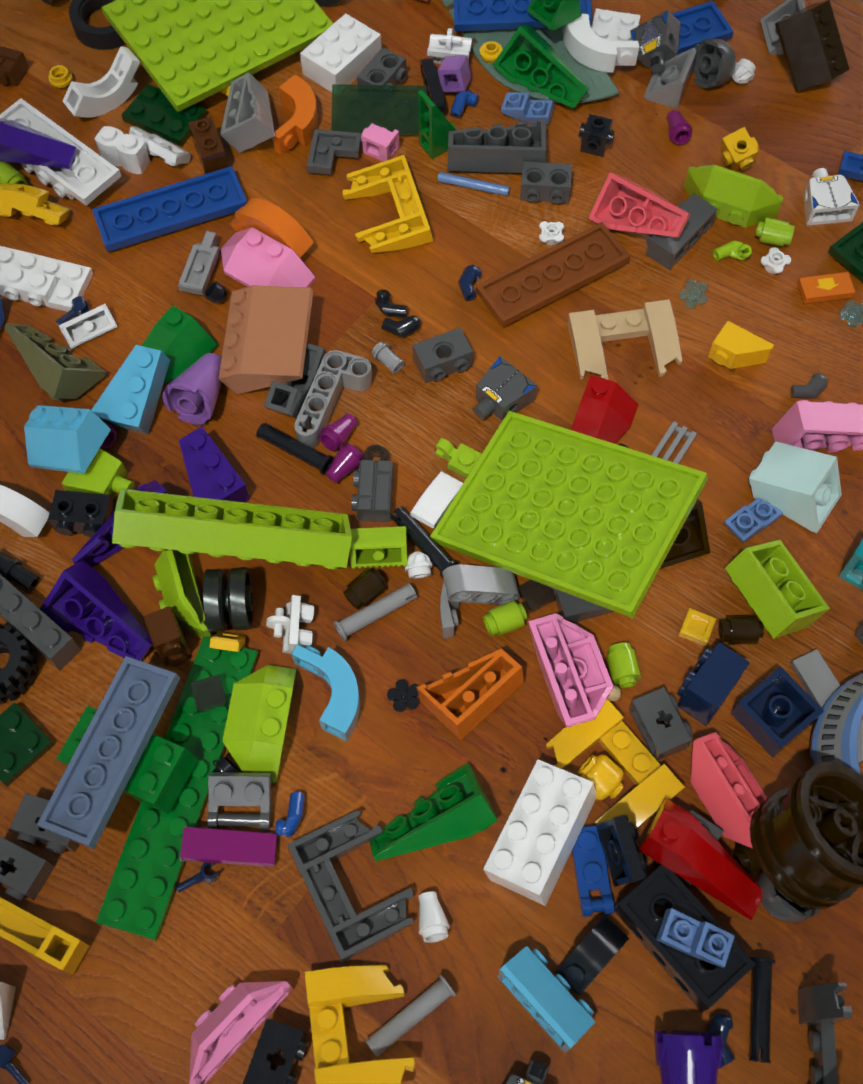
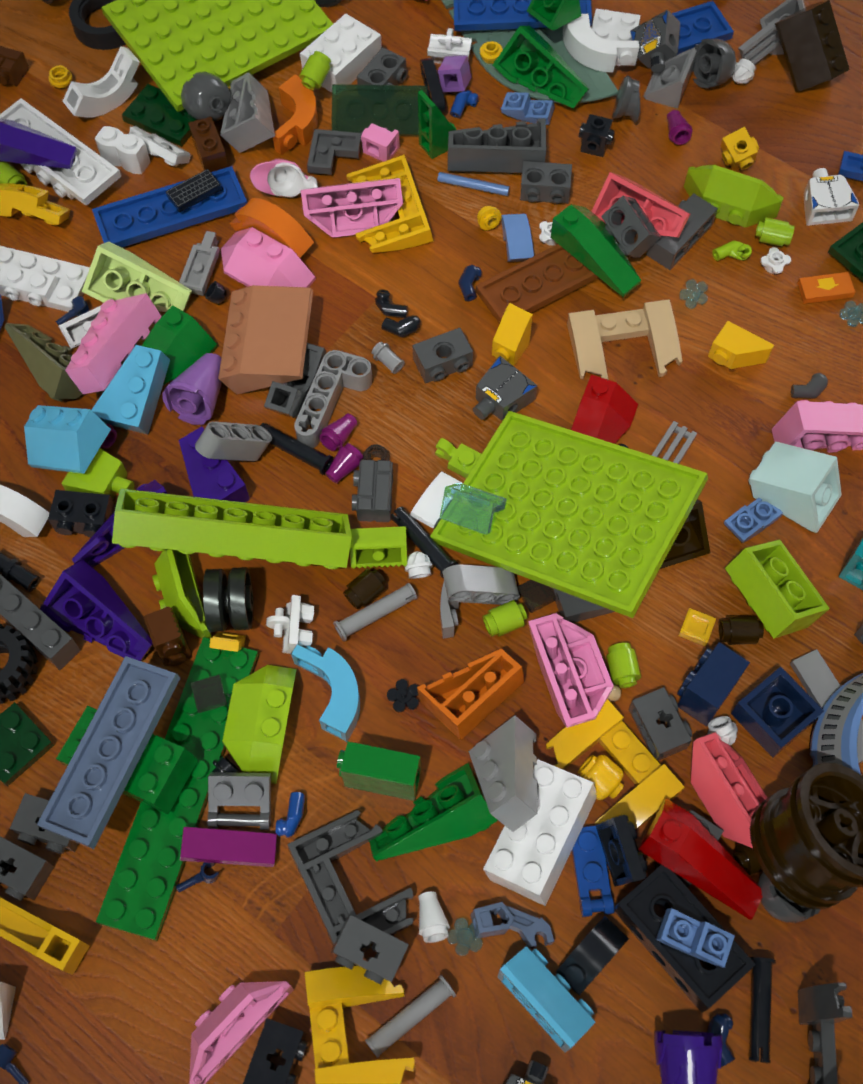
(111, 341): none -> bright pink wedge
(122, 274): none -> yellowish green wedge
(193, 190): none -> black tile
(205, 96): none -> dark grey cylinder
(233, 441): none -> light grey beam
(281, 178): none -> white hair
(315, 70): none -> lime brick
(352, 206): none -> bright pink wedge
(380, 770): none -> green brick
(387, 948): none -> dark grey brick
(464, 937): none -> clear light blue plant
(470, 507): none -> clear light blue panel
(488, 217): none -> yellow plate
(506, 772): none -> light grey wedge
(512, 334): none -> yellow slope
(517, 236): none -> medium blue slope
(518, 921): none -> sand blue piece
(591, 244): none -> green wedge
(627, 100): none -> dark grey piece
(634, 222): none -> dark grey brick
(724, 728): none -> white plate
(762, 44): none -> light grey tile

